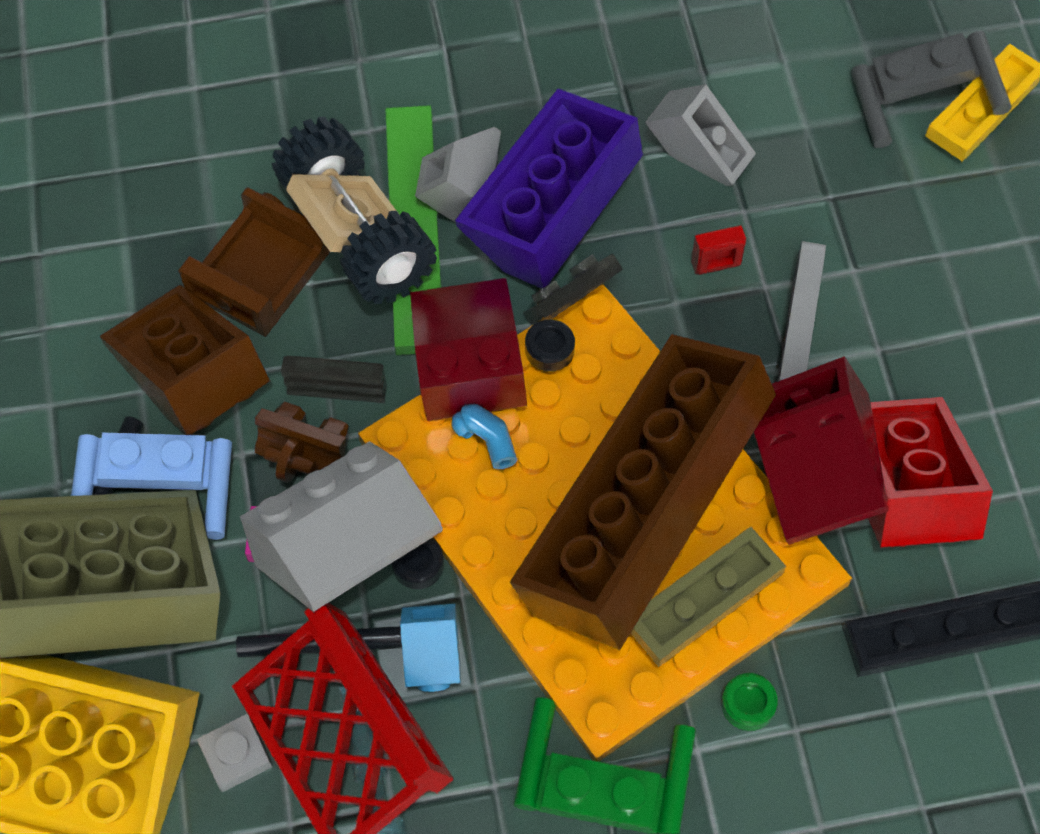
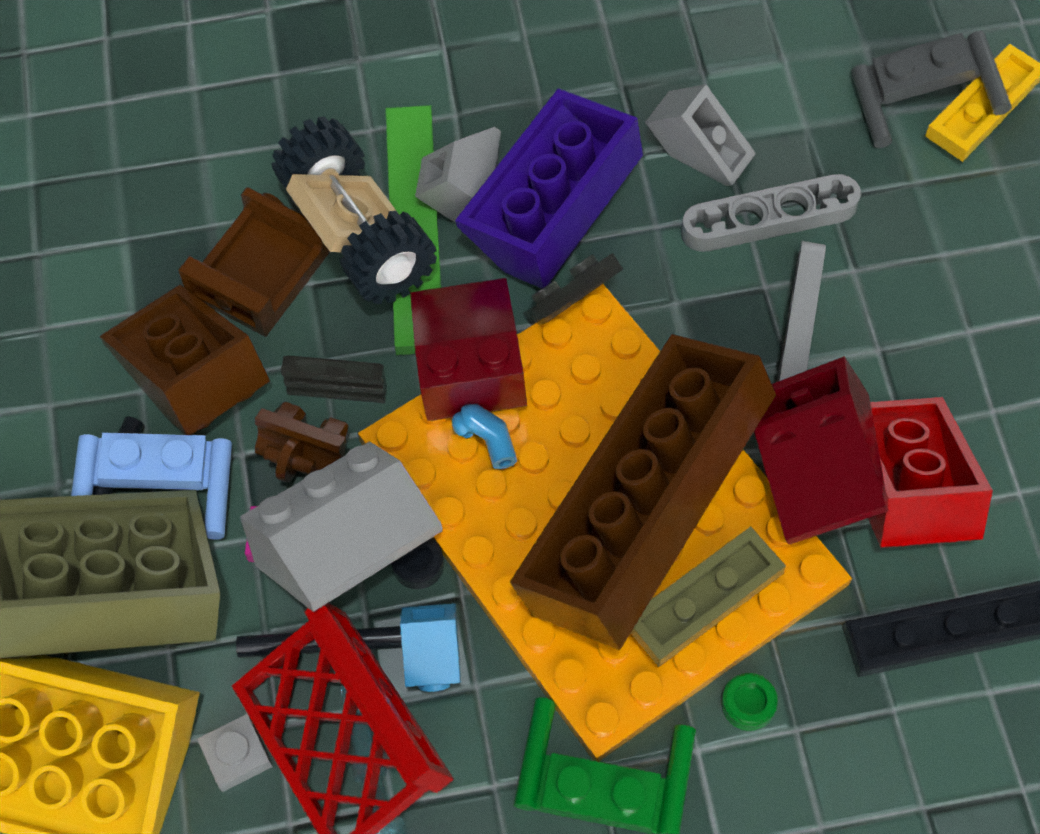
(549, 345): black tile -> none
(718, 250): red tile -> none
(768, 206): none -> light grey beam

